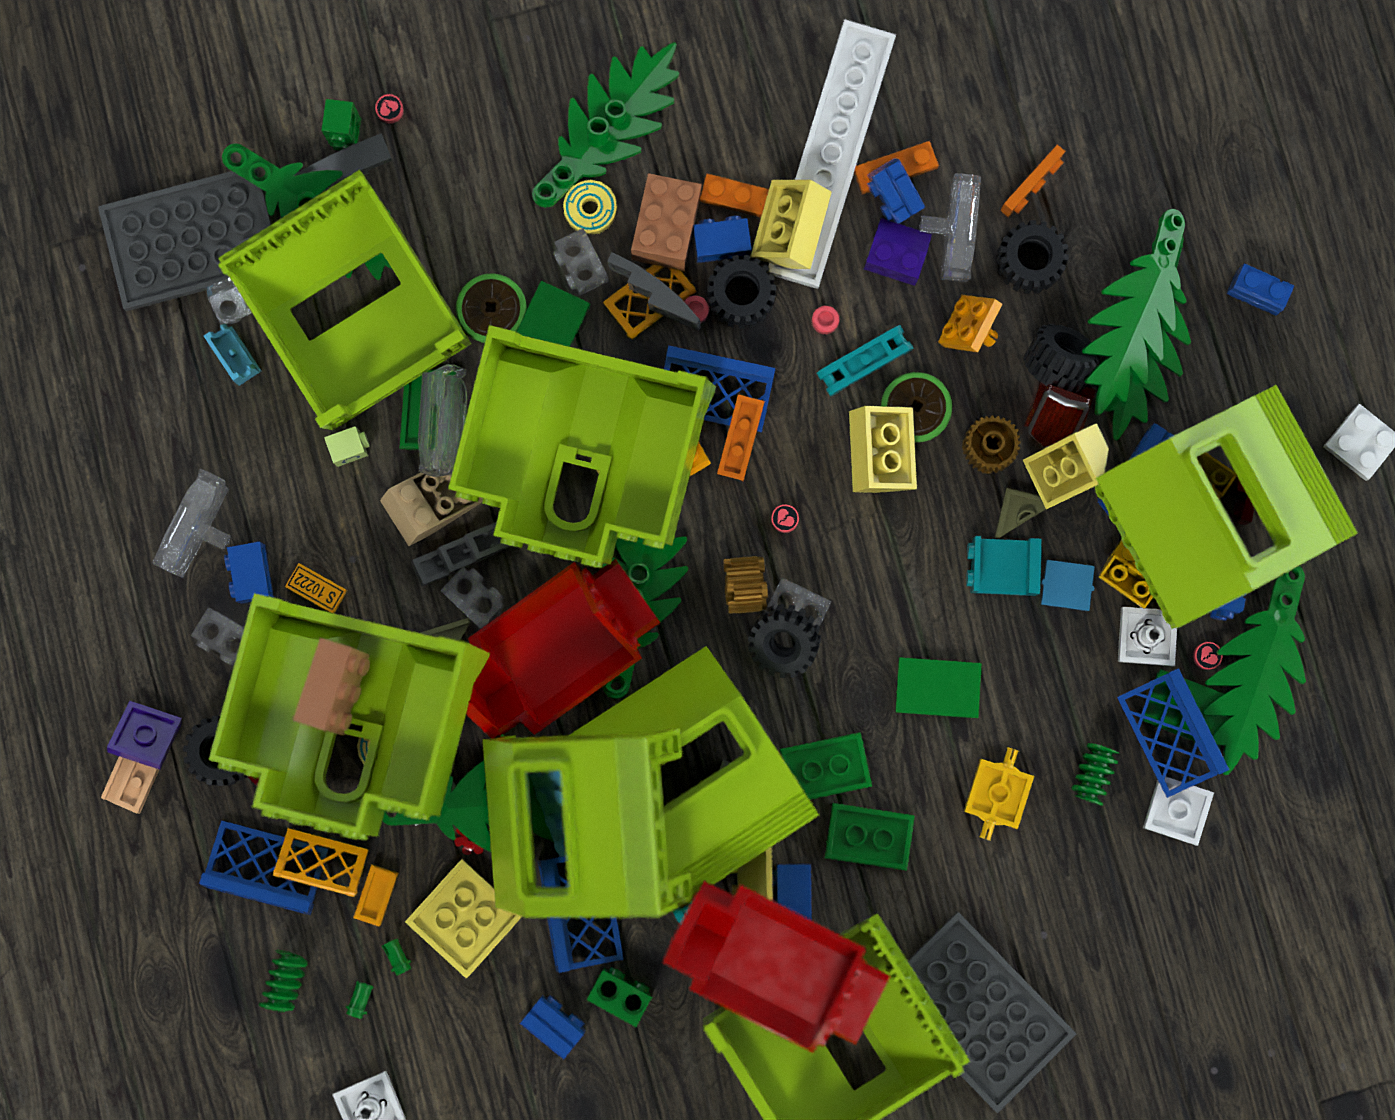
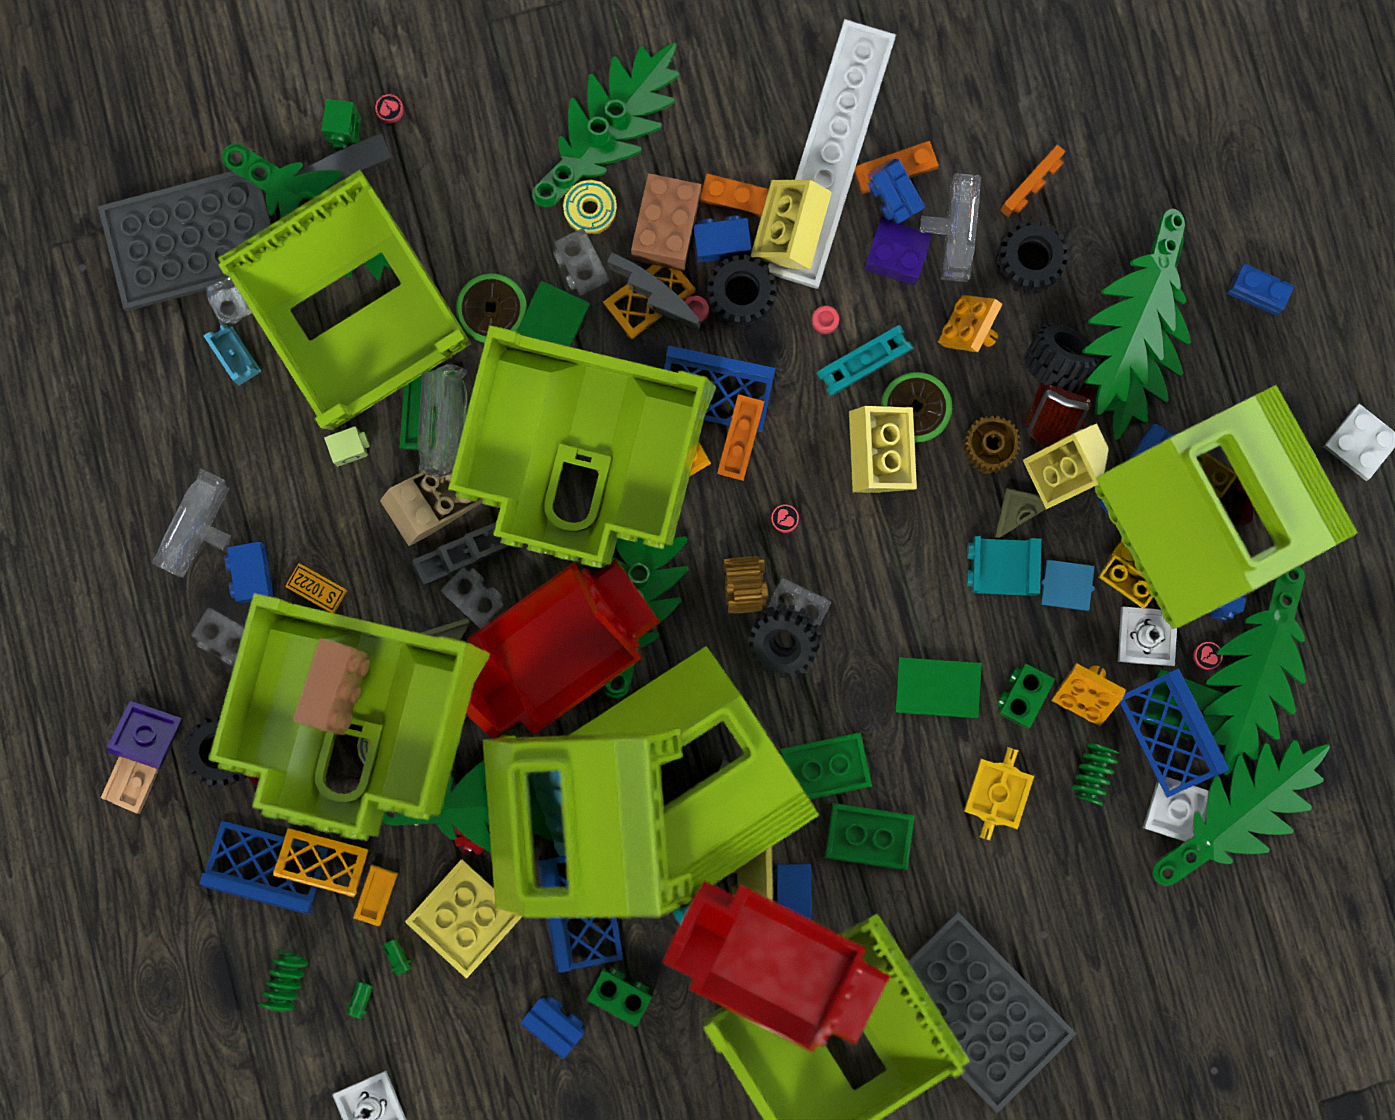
(1031, 700): none -> green brick
(1089, 694): none -> light orange plate
(1247, 810): none -> green plant

